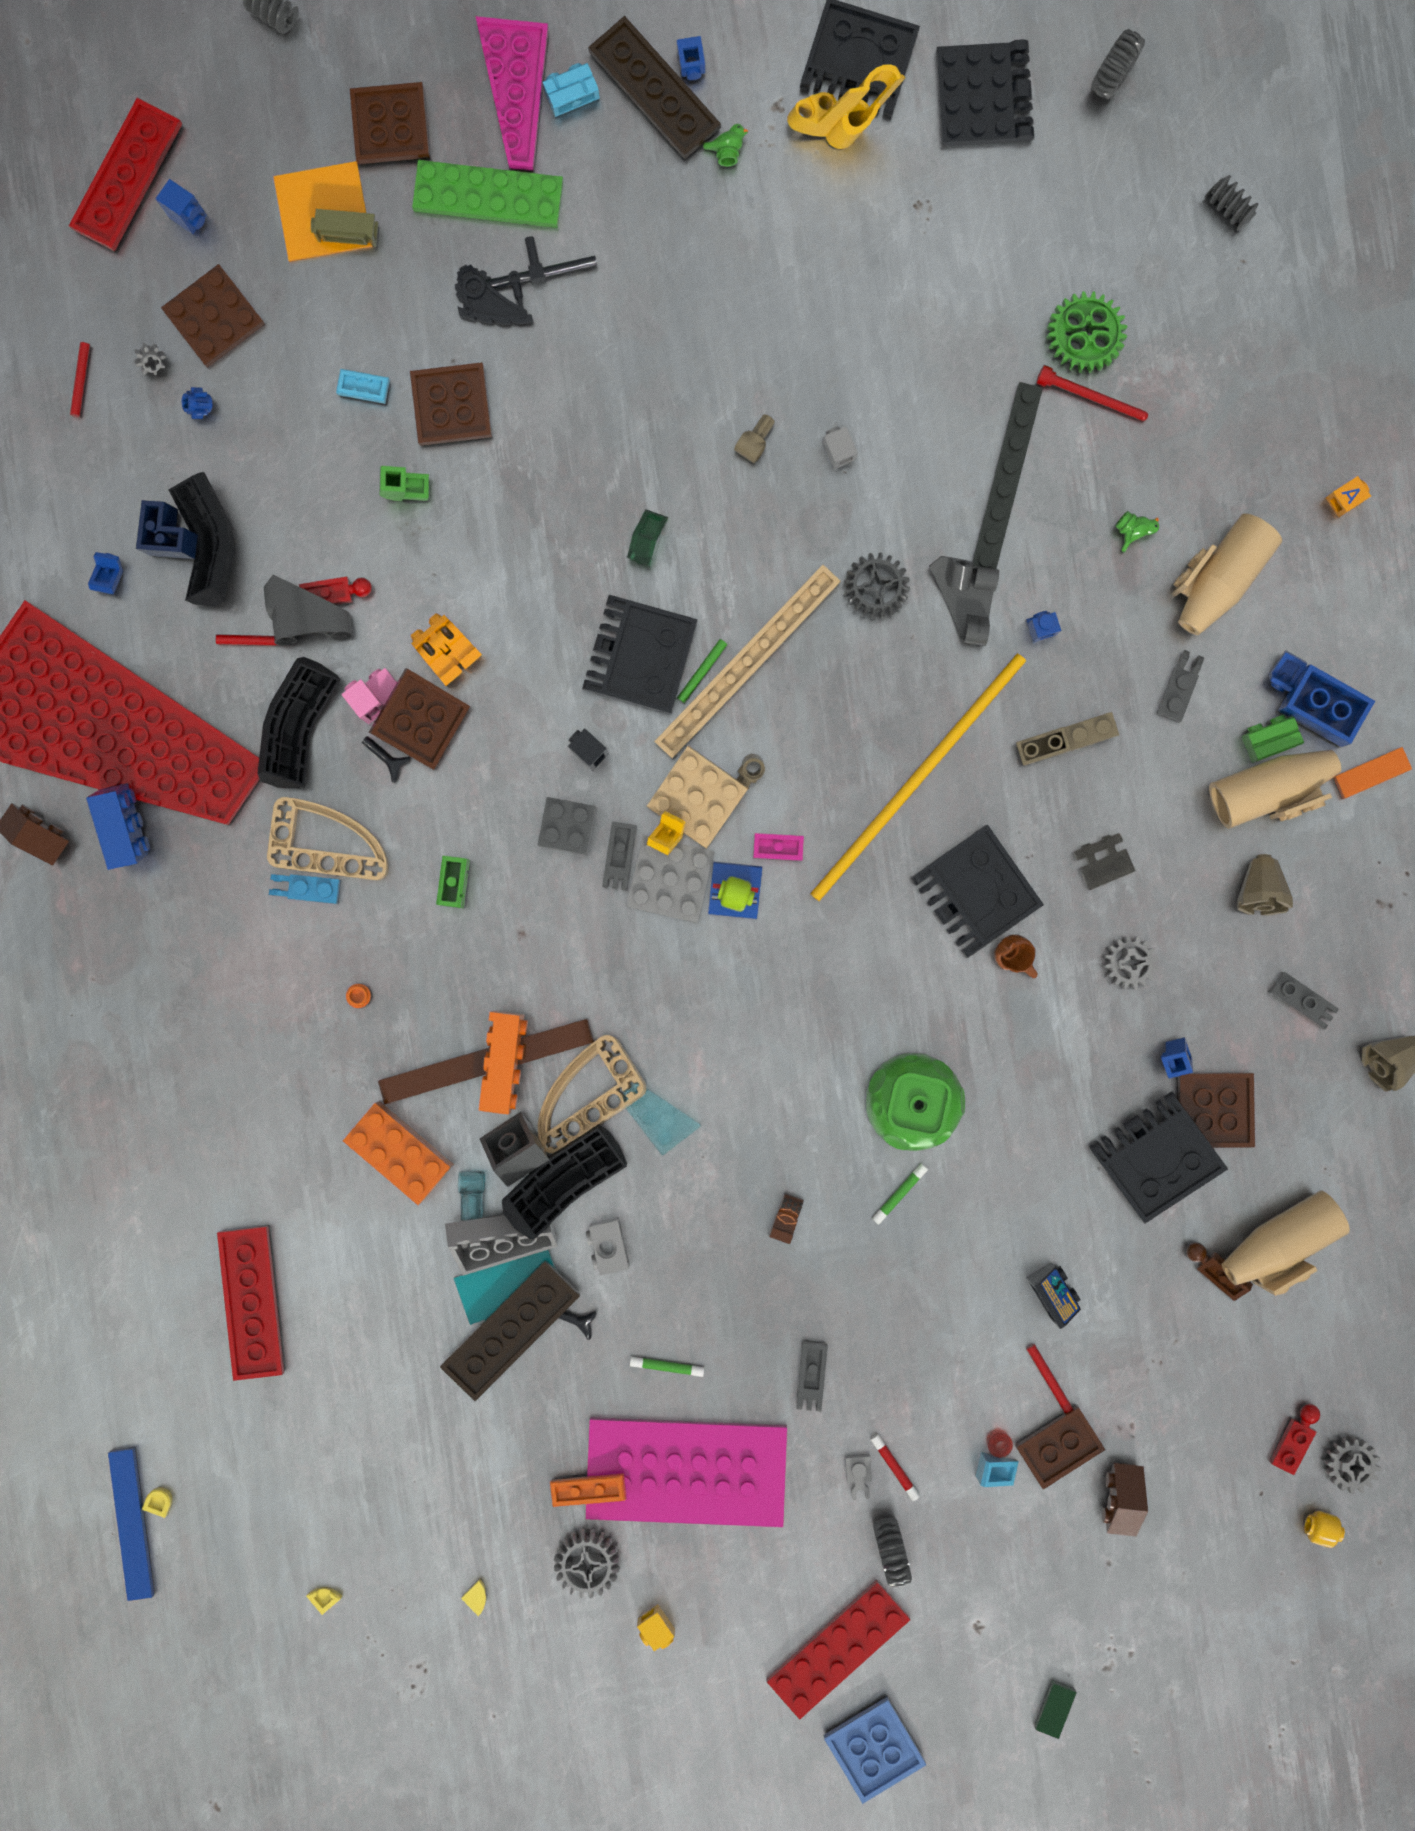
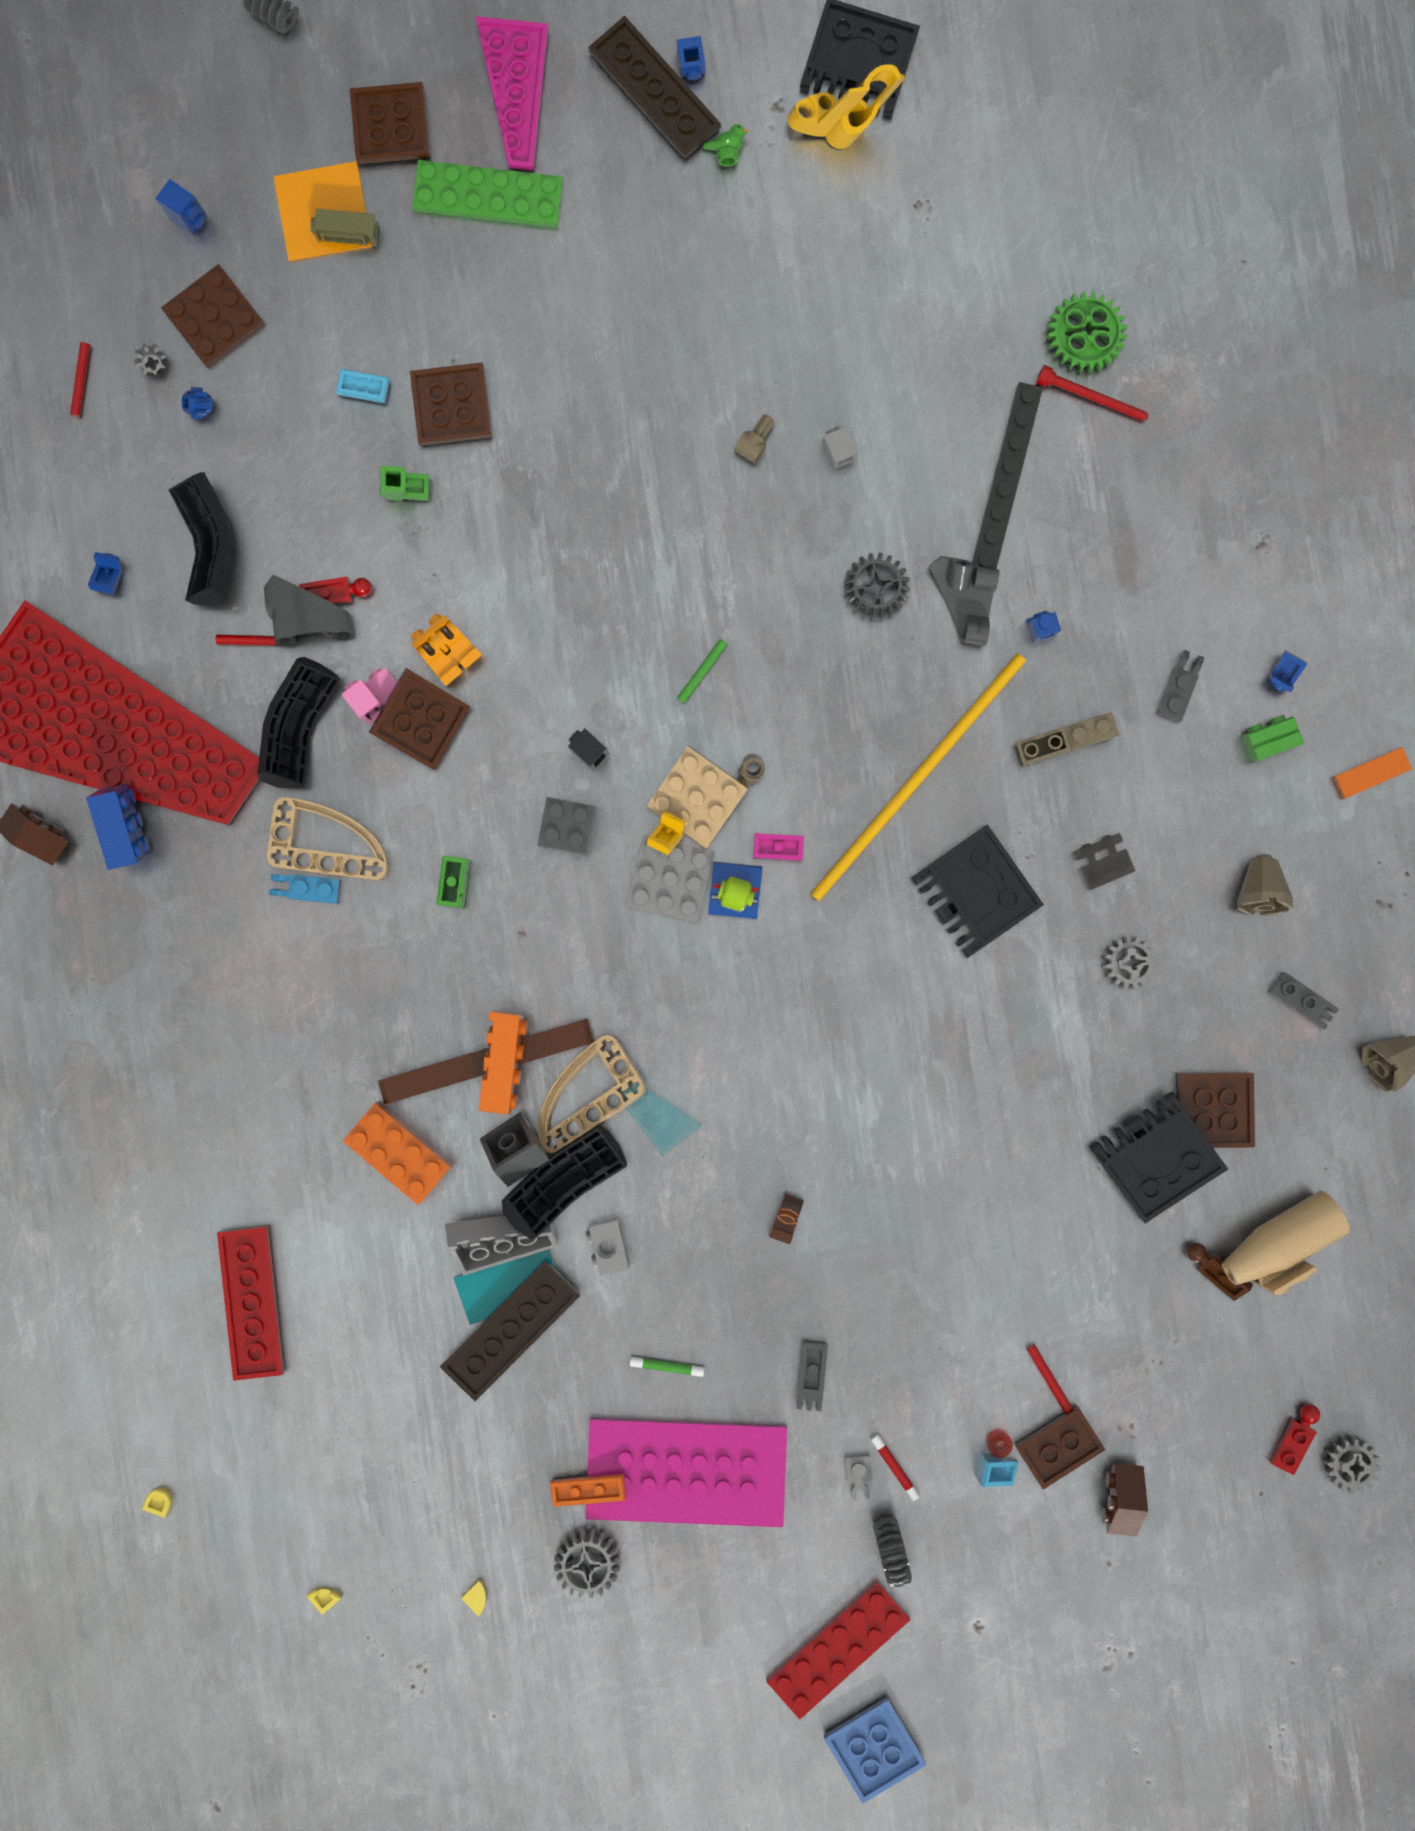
(125, 174): red plate -> none
(131, 1524): blue tile -> none
(159, 533): dark blue brick -> none
(358, 995): orange plate -> none
(392, 762): black piece -> none
(471, 1187): clear light blue piece -> none
(488, 305): black bar -> none
(570, 89): medium azure brick -> none
(582, 1322): black piece -> none
(619, 854): dark grey hinge -> none
(645, 654): black hinge -> none
(647, 537): clear green slope -> none
(655, 1628): yellow brick -> none
(747, 661): tan plate -> none
(896, 1089): bright green rock -> none
(899, 1194): bright green bar -> none
(980, 94): black hinge -> none
(1016, 955): dark orange hair -> none
(1054, 1294): slope -> none
(1055, 1709): dark green tile -> none
(1118, 64): dark grey gear -> none
(1135, 527): bright green animal -> none
(1177, 1058): blue brick -> none
(1224, 575): tan piece -> none
(1233, 202): dark grey piece -> none
(1277, 785): tan piece -> none
(1324, 1529): yellow head -> none
(1327, 706): blue brick -> none
(1348, 496): light orange brick -> none

